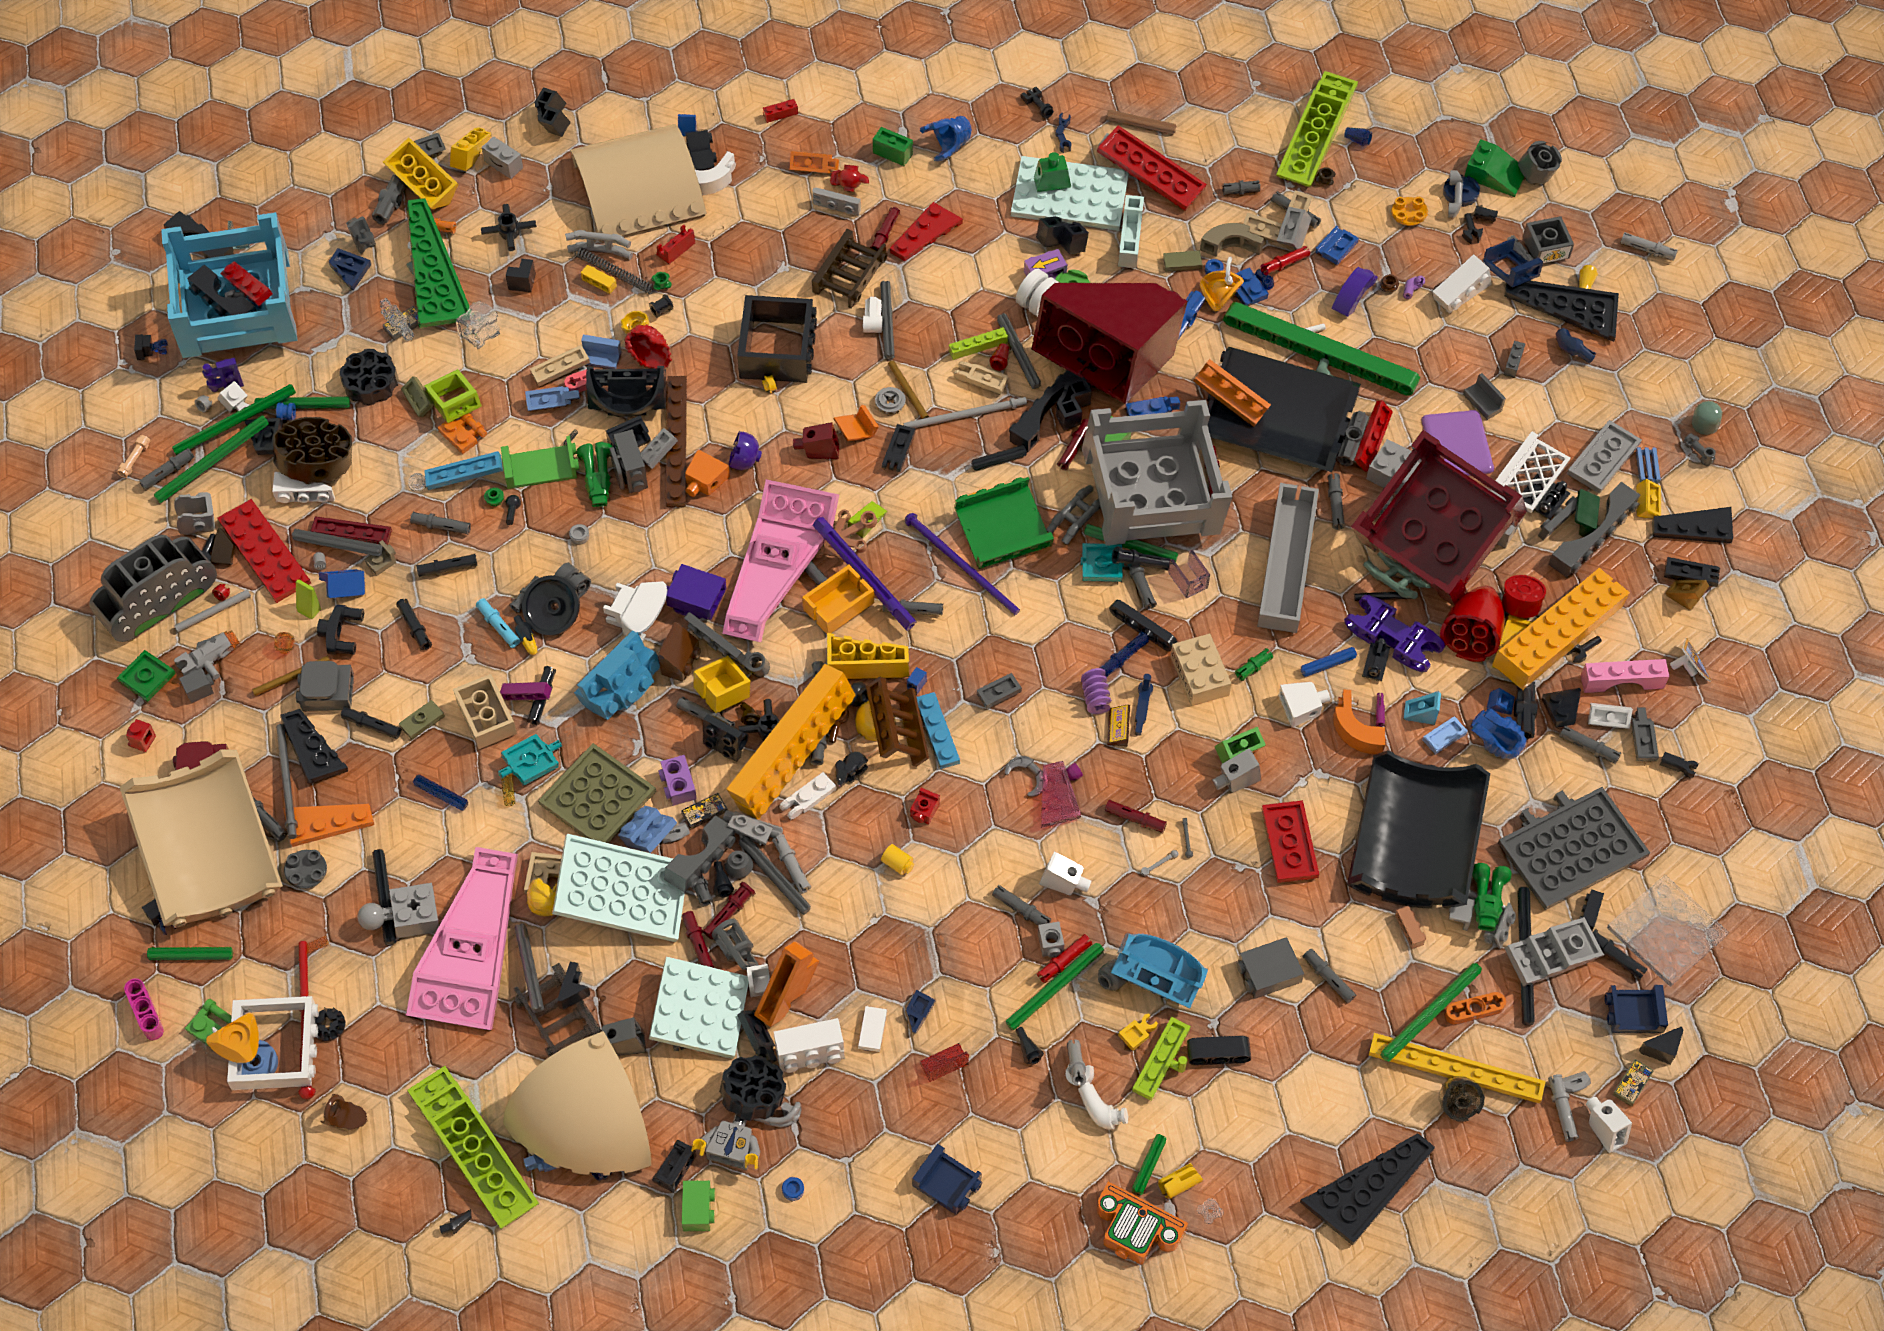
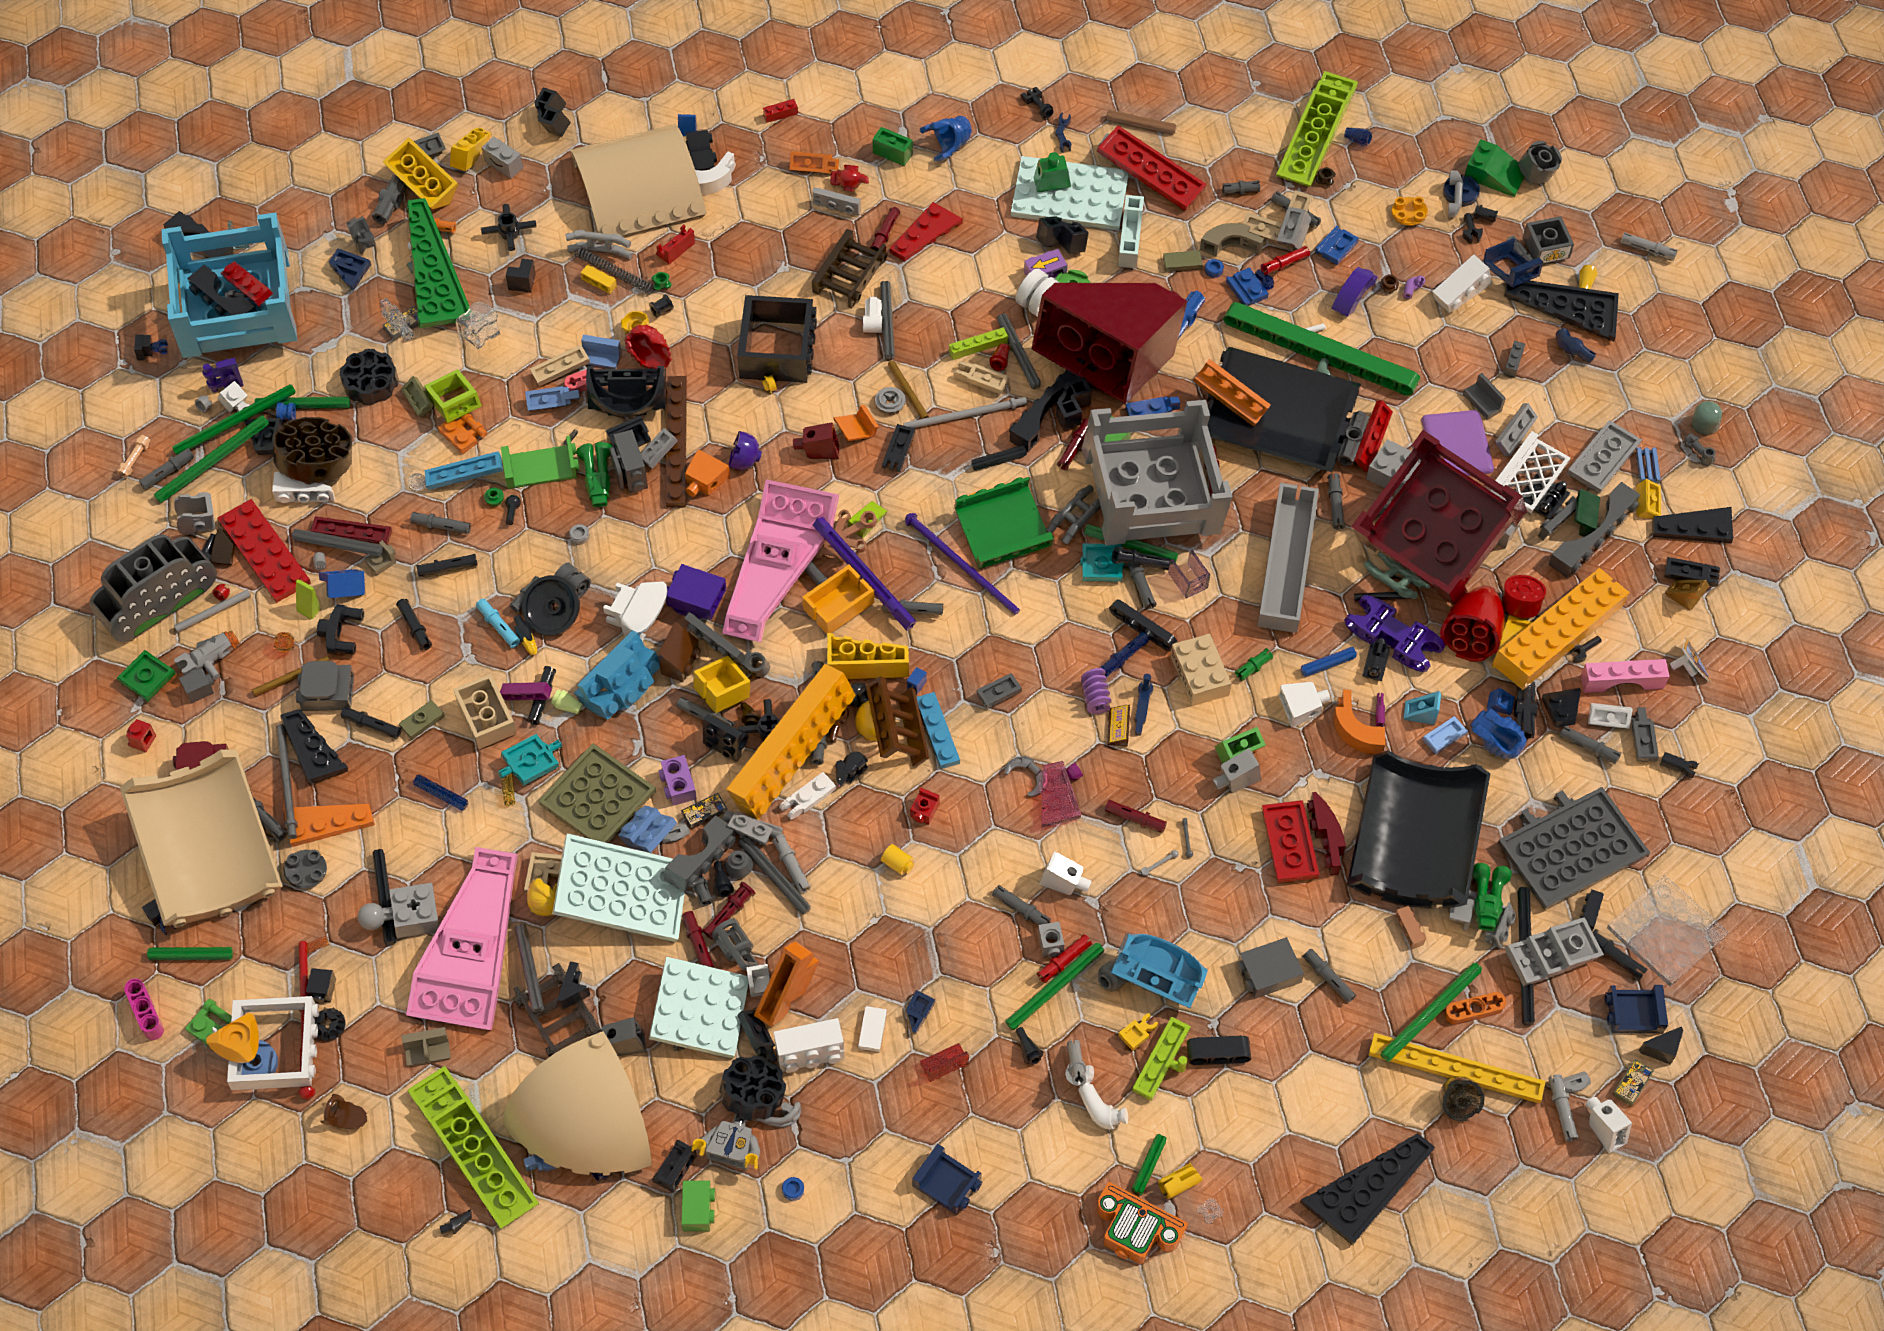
(321, 985): none -> black brick
(426, 1047): none -> dark tan panel
(566, 702): none -> yellowish green cone
(1220, 286): light orange hat -> none
(1329, 830): none -> dark red slope
(1516, 429): none -> light grey plate

